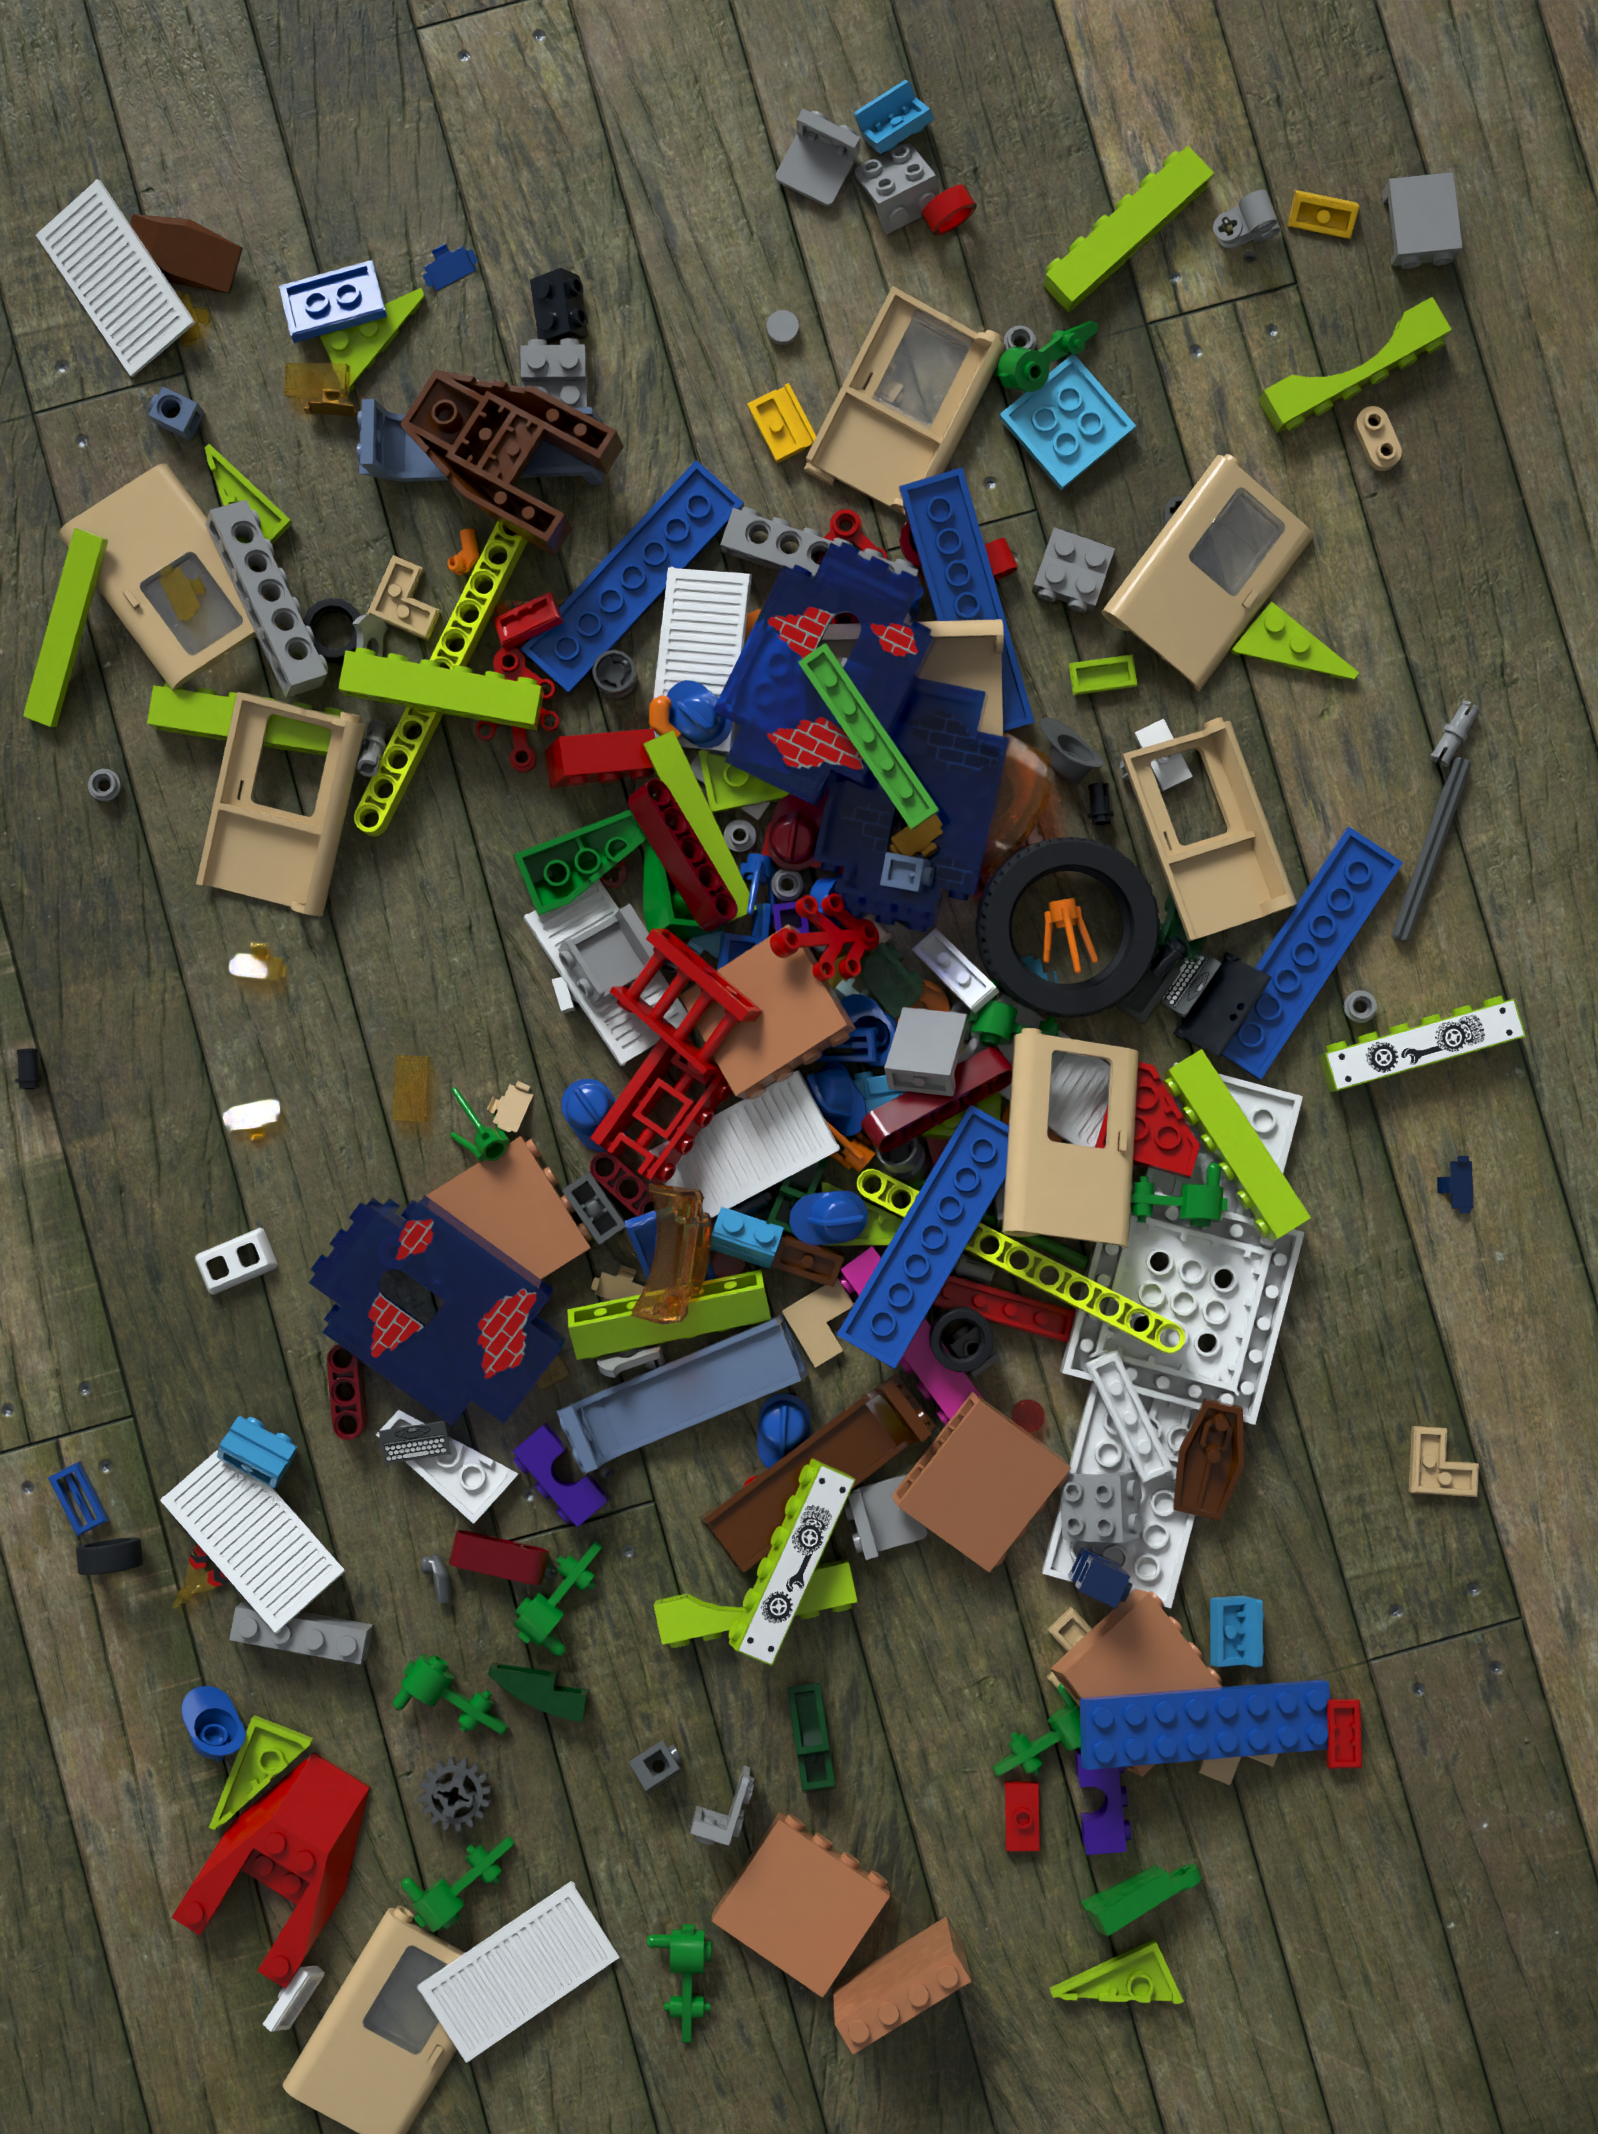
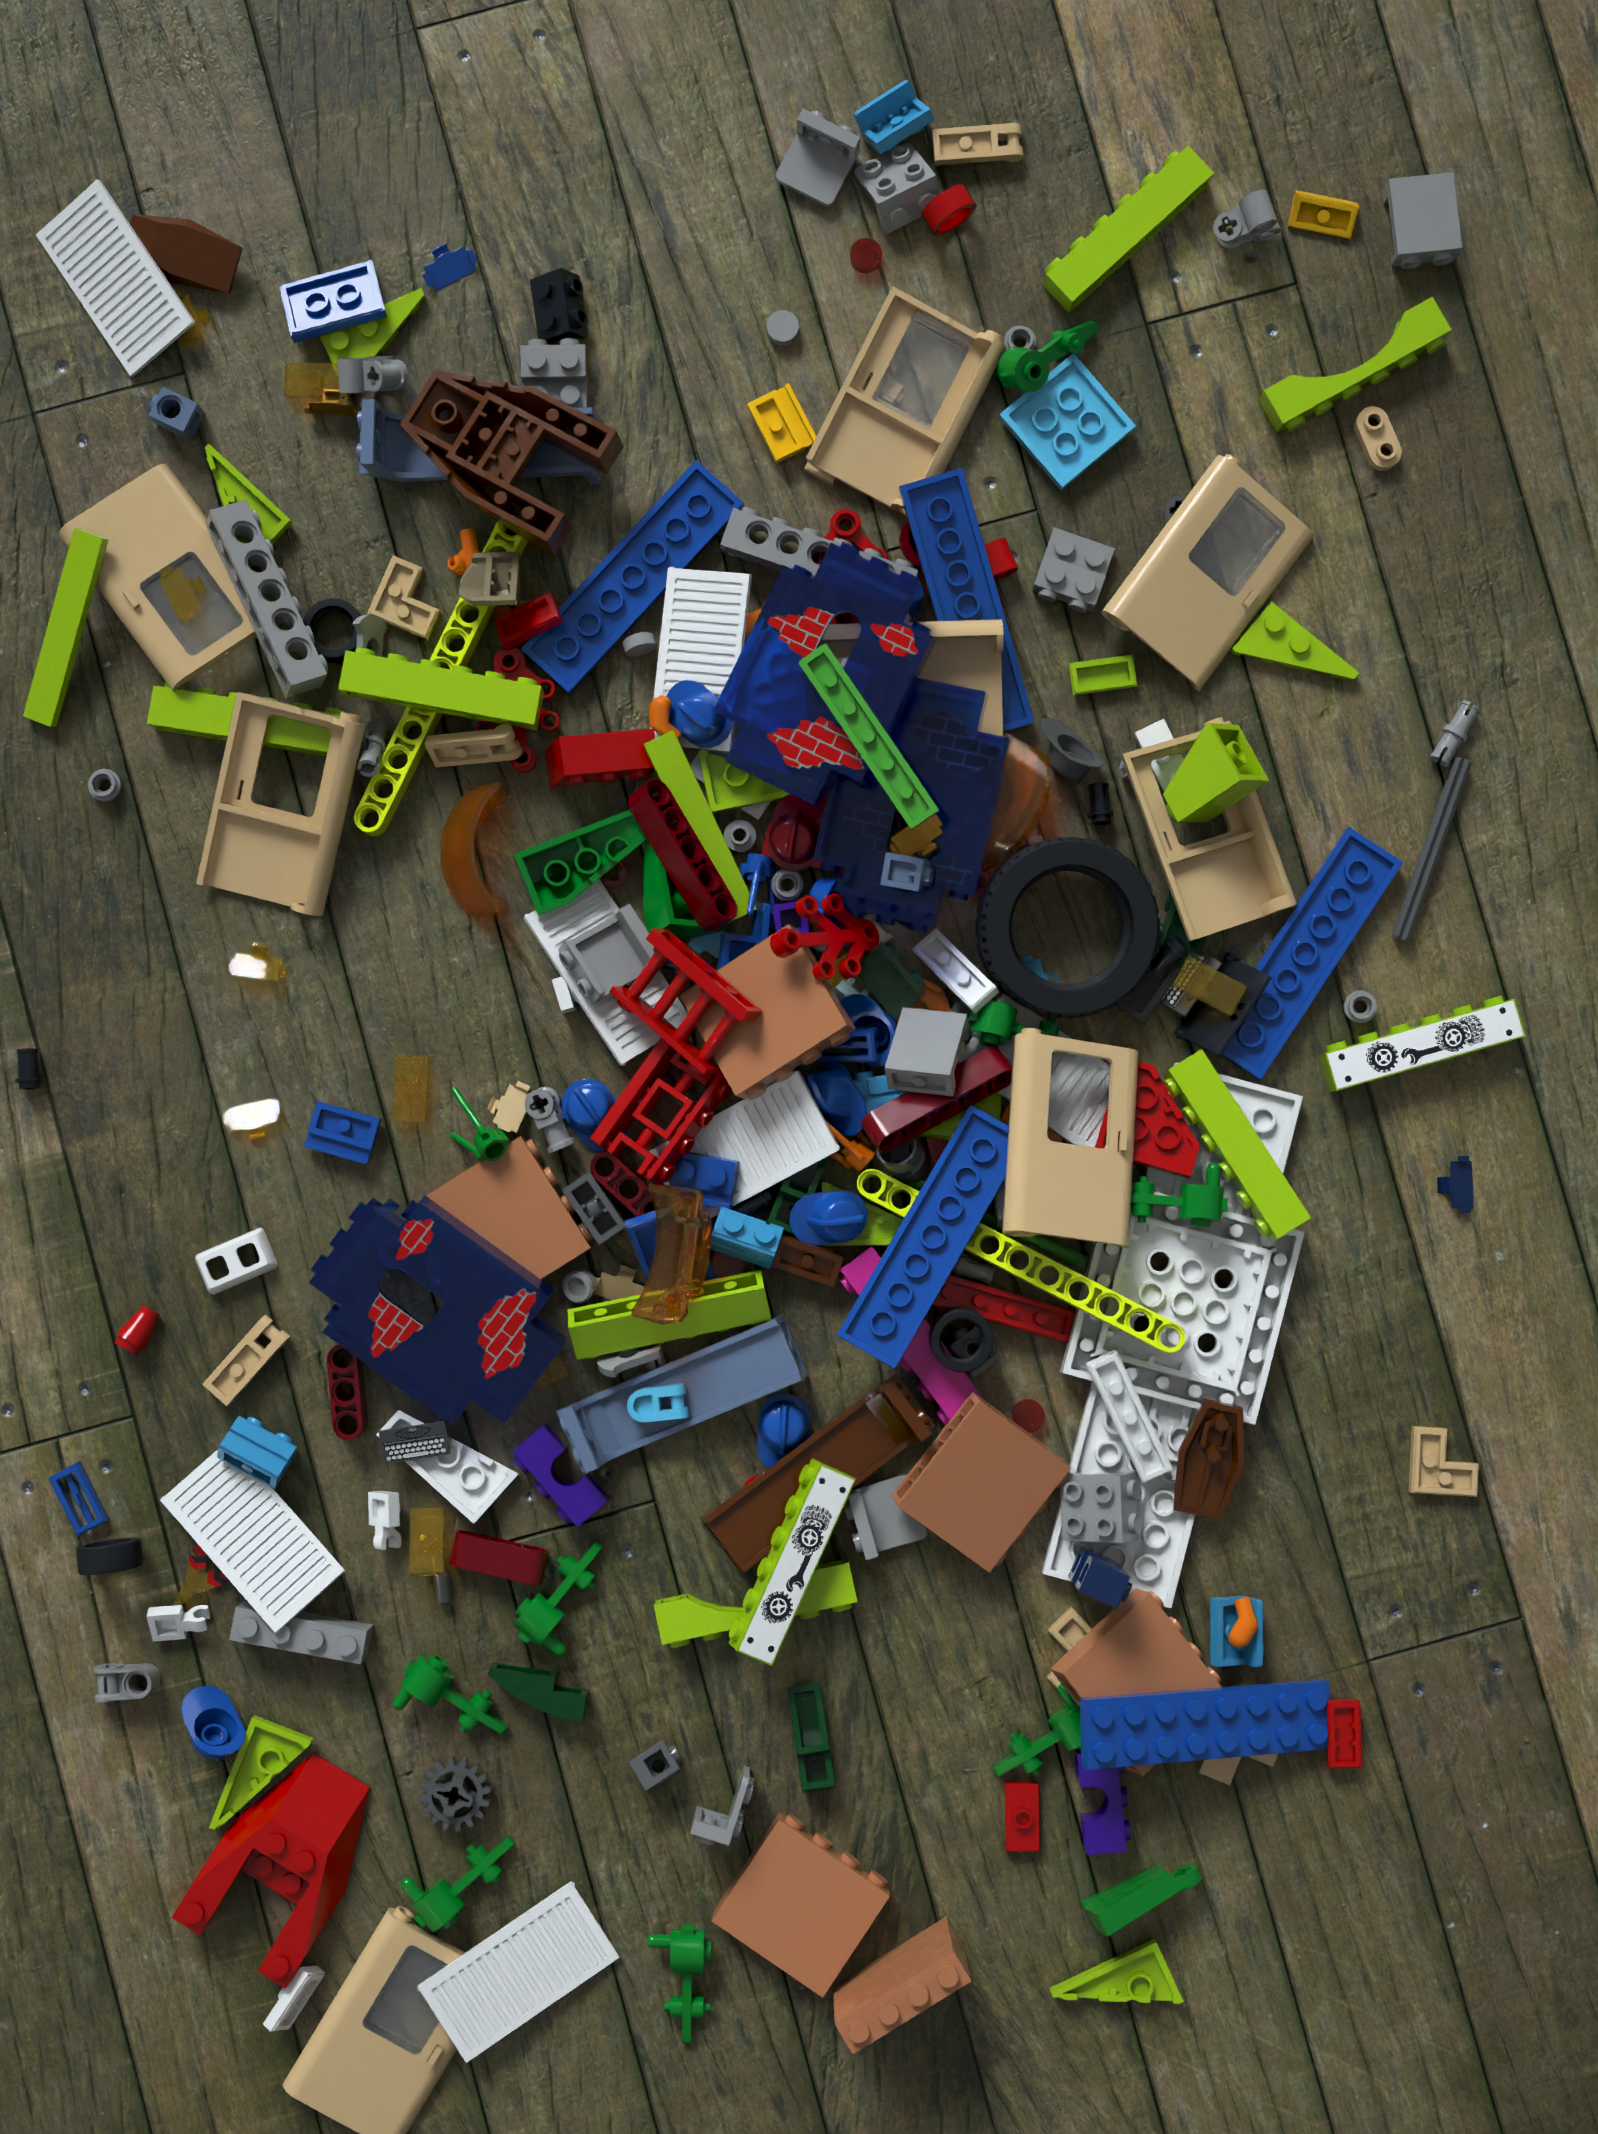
(119, 1681): none -> light grey piece
(137, 1330): none -> red cone
(174, 1623): none -> white plate
(245, 1361): none -> tan plate
(342, 1132): none -> blue plate
(371, 374): none -> light grey piece
(384, 1515): none -> white plate
(427, 1541): none -> clear yellow plate
(458, 851): none -> clear orange windscreen
(474, 747): none -> tan plate
(492, 579): none -> dark tan slope
(549, 1117): none -> light grey connector
(579, 1285): none -> light grey tile
(615, 675): dark grey wheel -> none
(639, 644): none -> light grey tile
(646, 1403): none -> medium azure plate
(711, 1175): none -> blue plate
(810, 1317): tan tile -> none
(865, 255): none -> clear red tile
(977, 144): none -> tan plate
(1066, 915): orange plant -> none
(1209, 986): none -> clear yellow plate
(1214, 775): none -> lime slope
(1246, 1624): none -> orange arm

